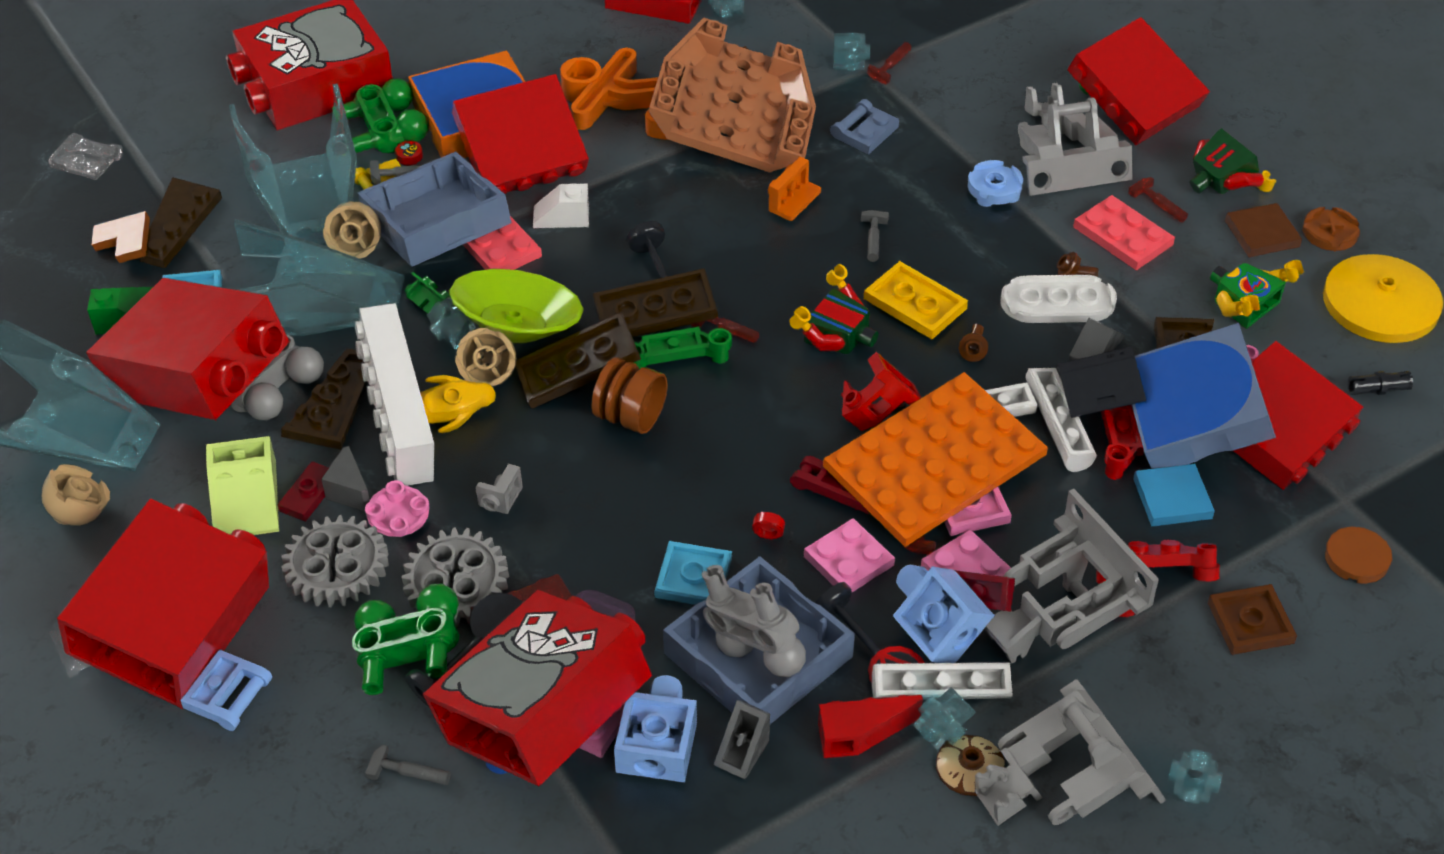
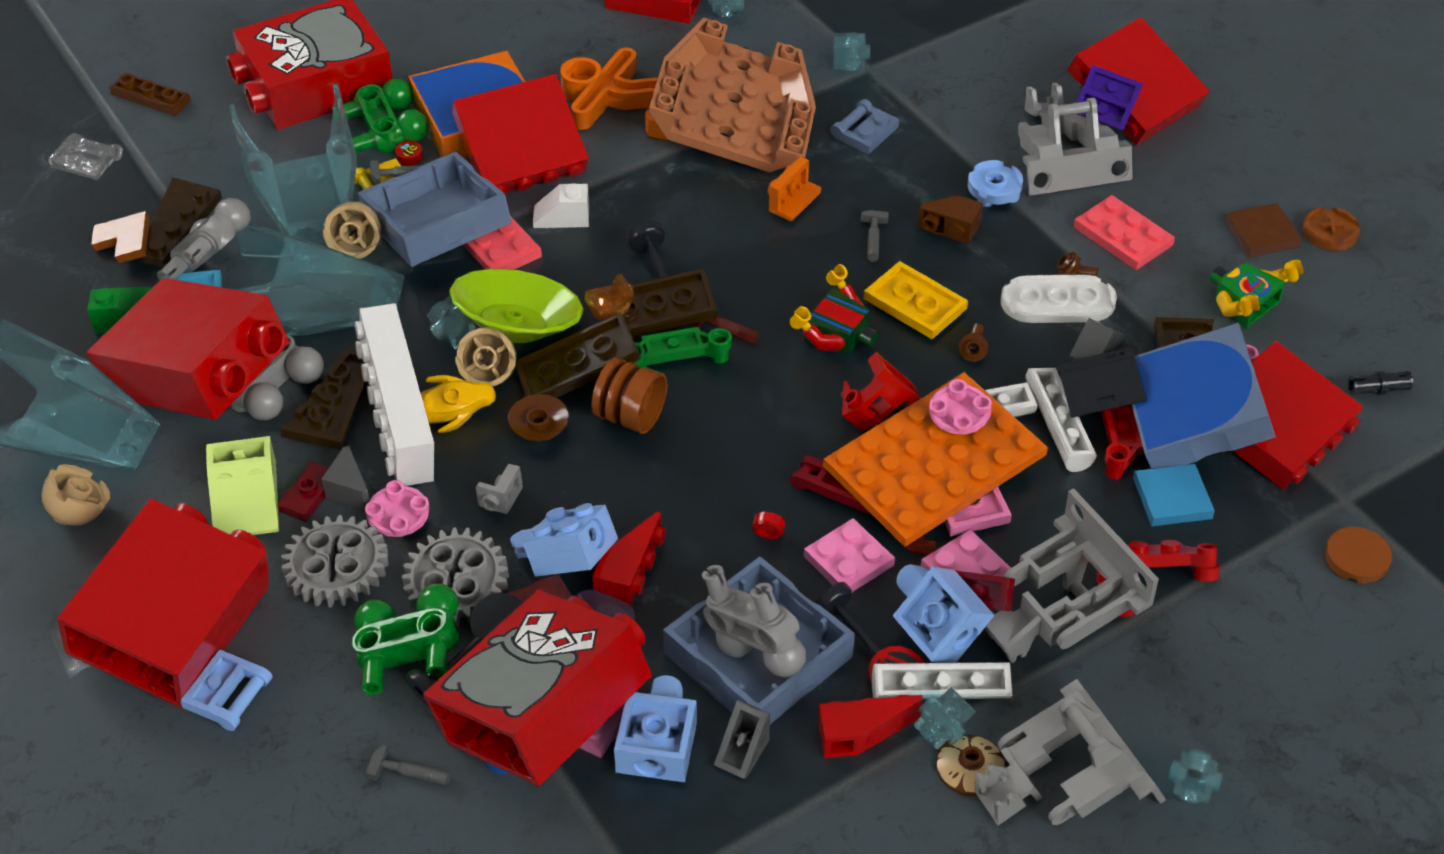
(150, 94): none -> reddish brown tile
(207, 237): none -> light grey piece
(423, 291): green hinge -> none
(538, 417): none -> reddish brown dish
(566, 540): none -> light blue brick
(611, 299): none -> clear orange bracket
(625, 563): none -> red slope
(682, 571): medium azure tile -> none
(881, 74): clear red piece -> none
(951, 217): none -> reddish brown slope
(960, 408): none -> bright pink dish
(1113, 95): none -> dark purple slope
(1144, 186): clear red piece -> none
(1227, 166): dark green torso -> none
(1252, 619): reddish brown tile -> none
(1382, 298): yellow dish -> none

